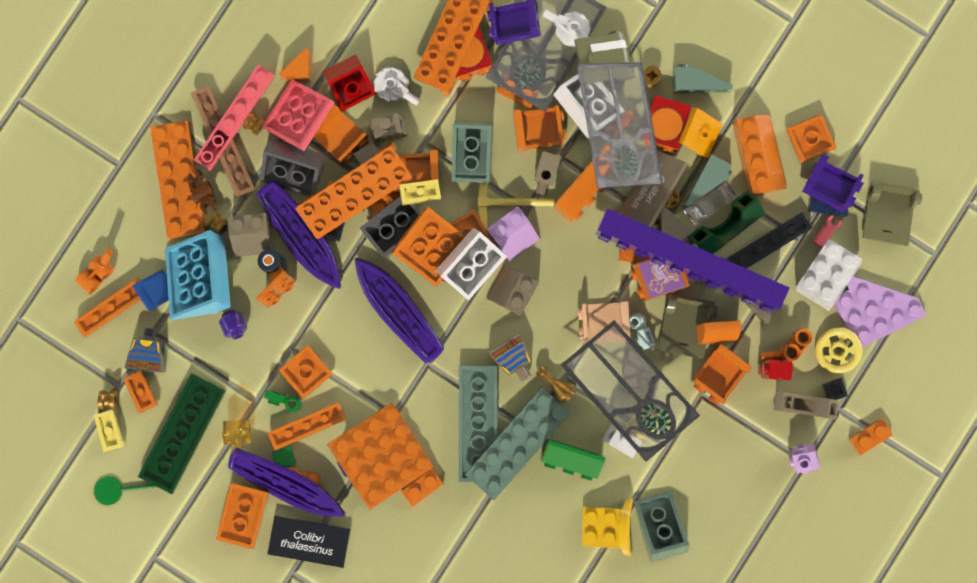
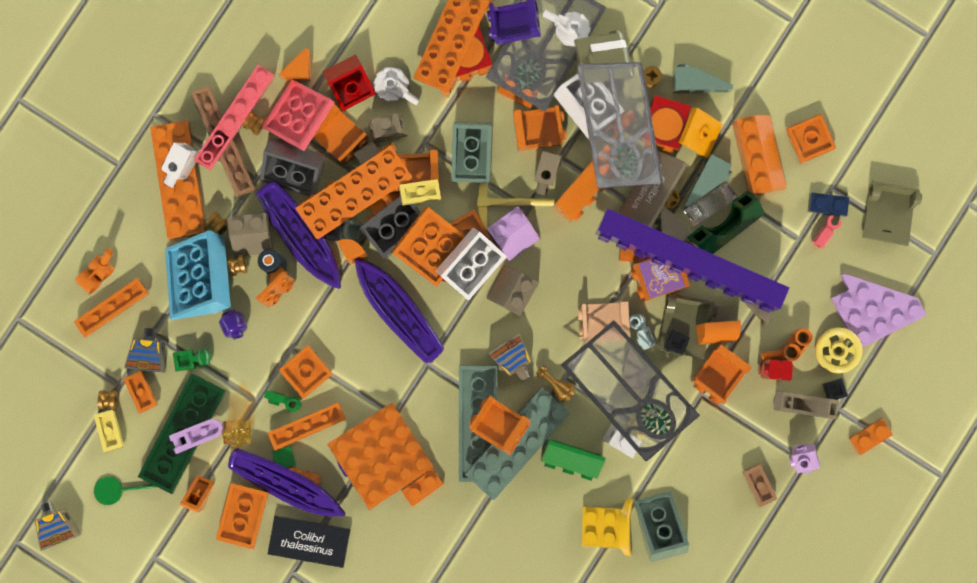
(54, 526): none -> torso
(153, 290): blue piece -> none
(179, 163): none -> white torso
(186, 360): none -> green plate
(197, 434): none -> lavender plate
(197, 494): none -> orange slope
(202, 191): reddish brown pin -> none
(237, 265): none -> pearl gold wheel
(351, 230): none -> sand green tile
(352, 250): none -> orange brick
(499, 425): none -> orange panel
(677, 343): none -> black tile
(759, 485): none -> medium nougat plate
(771, 241): black plate -> none
(829, 274): white brick -> none
(832, 185): dark purple panel -> none

